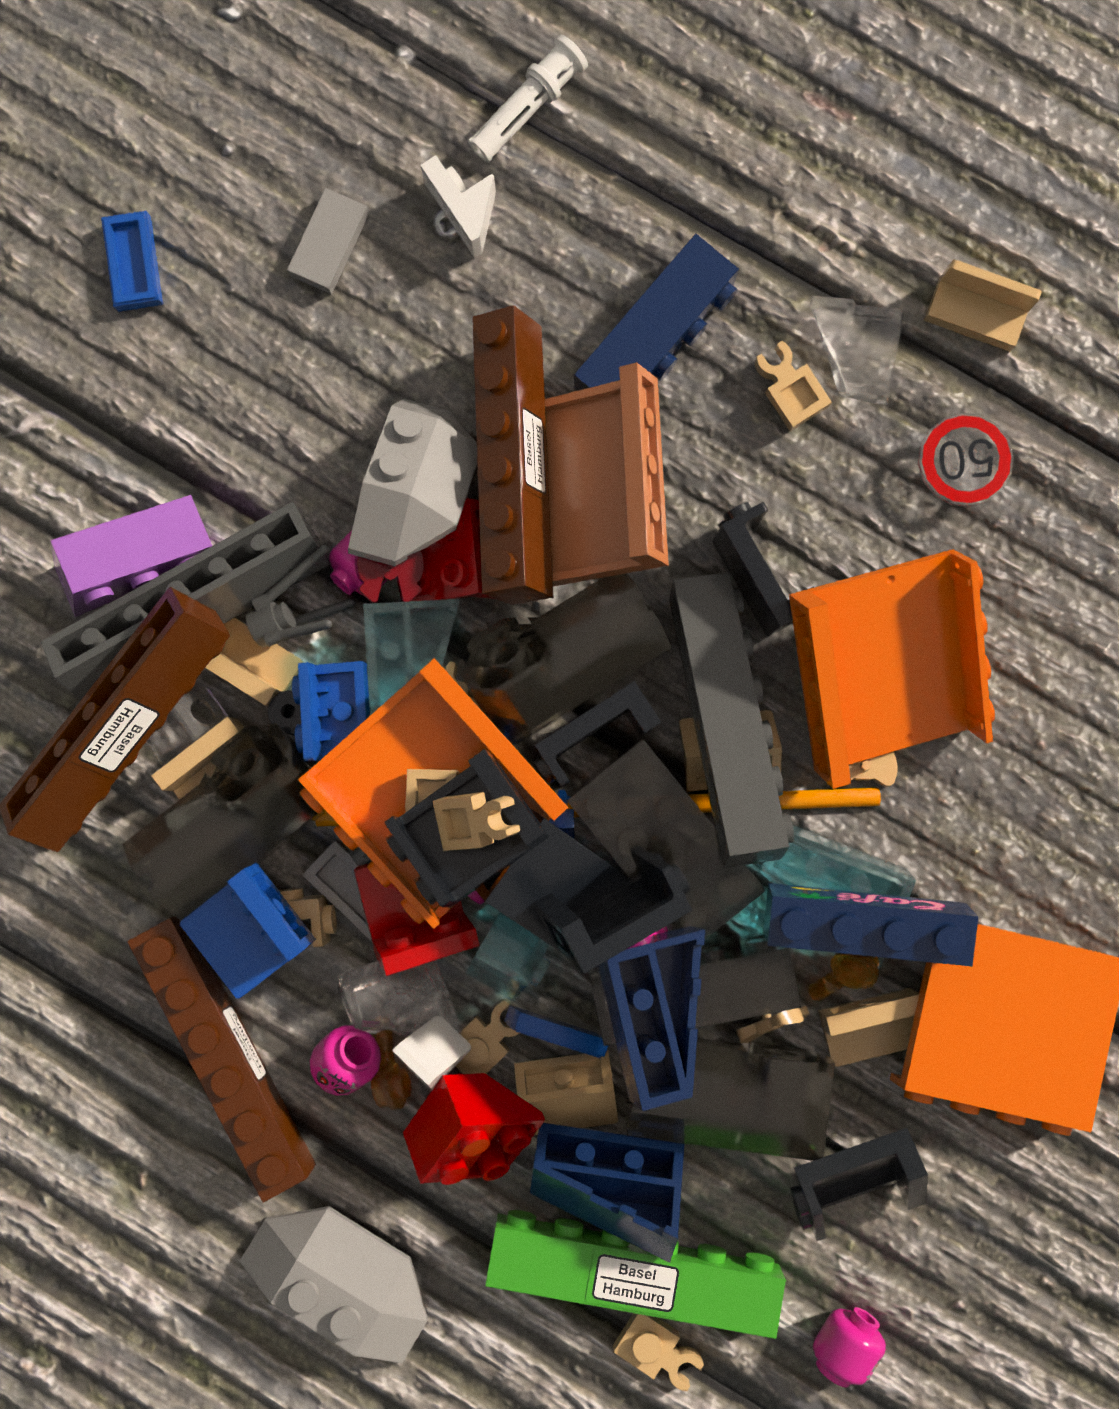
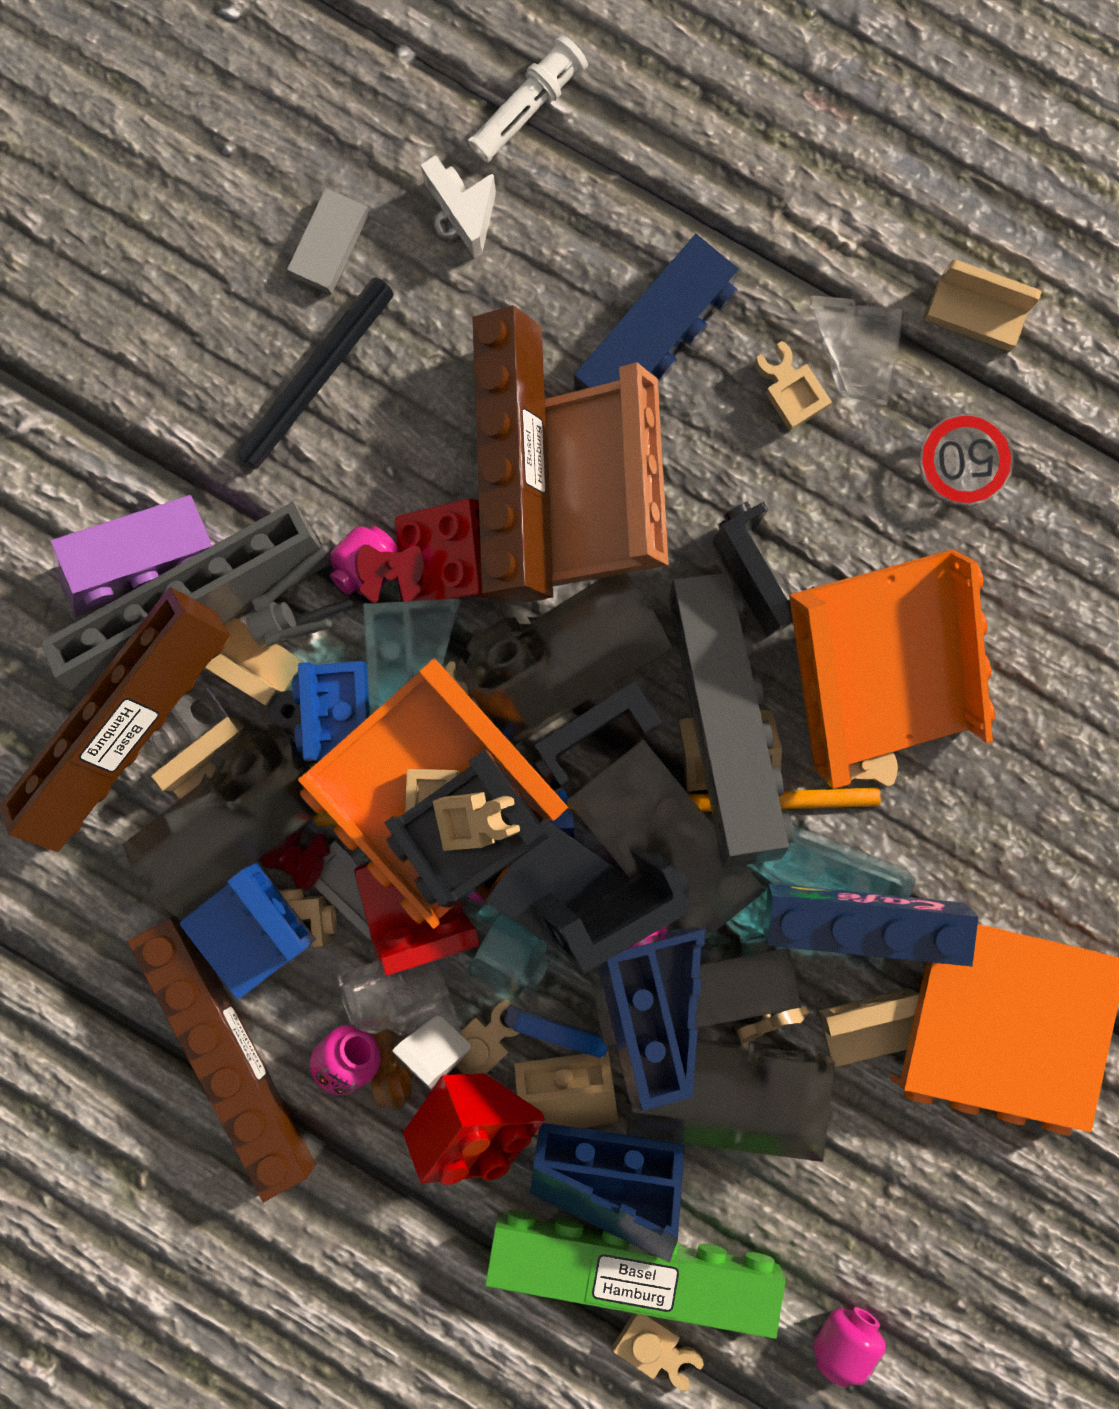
(132, 261): blue tile -> none
(302, 864): none -> dark red piece
(314, 373): none -> black axle
(339, 1282): light grey wedge -> none
(413, 483): light grey wedge -> none
(847, 971): clear orange plate -> none
(858, 1172): black panel -> none

